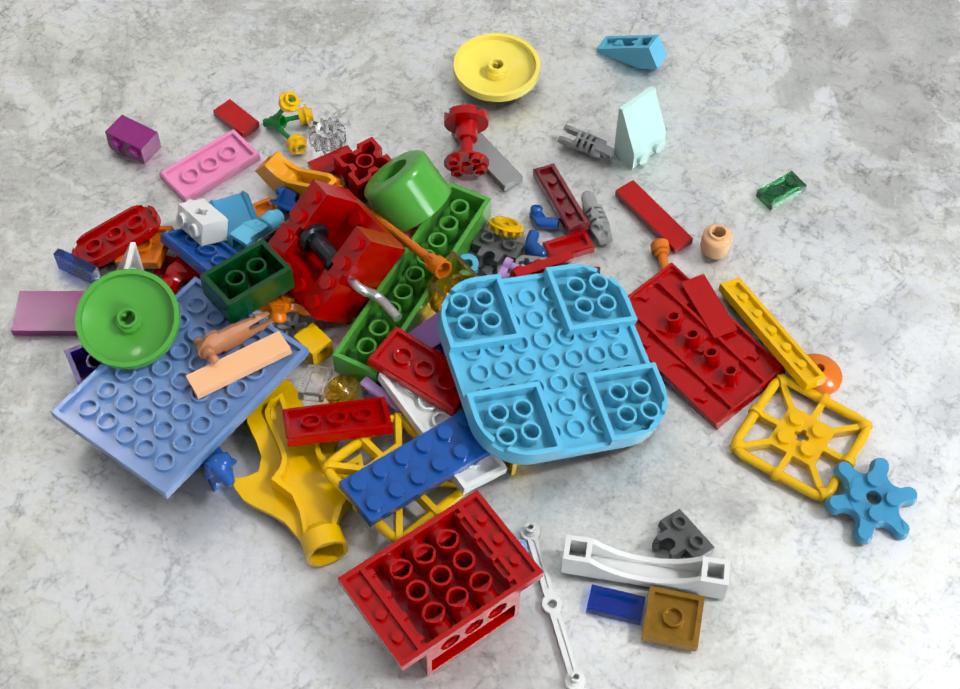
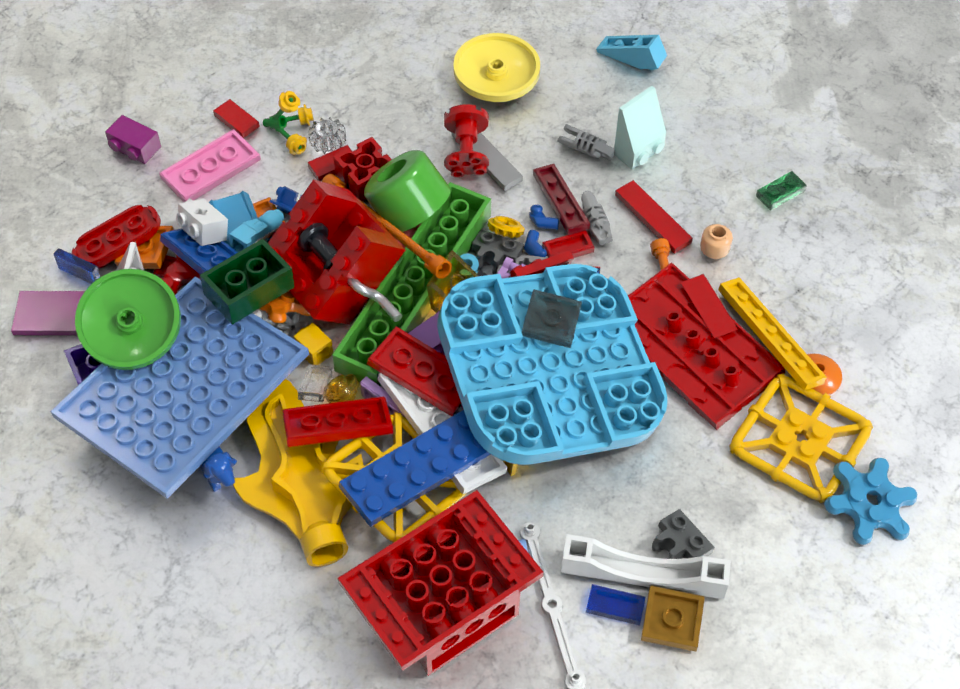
(229, 337): nougat piece -> none
(238, 364): light nougat tile -> none
(280, 172): light orange arch -> none
(551, 318): none -> clear smoke tile

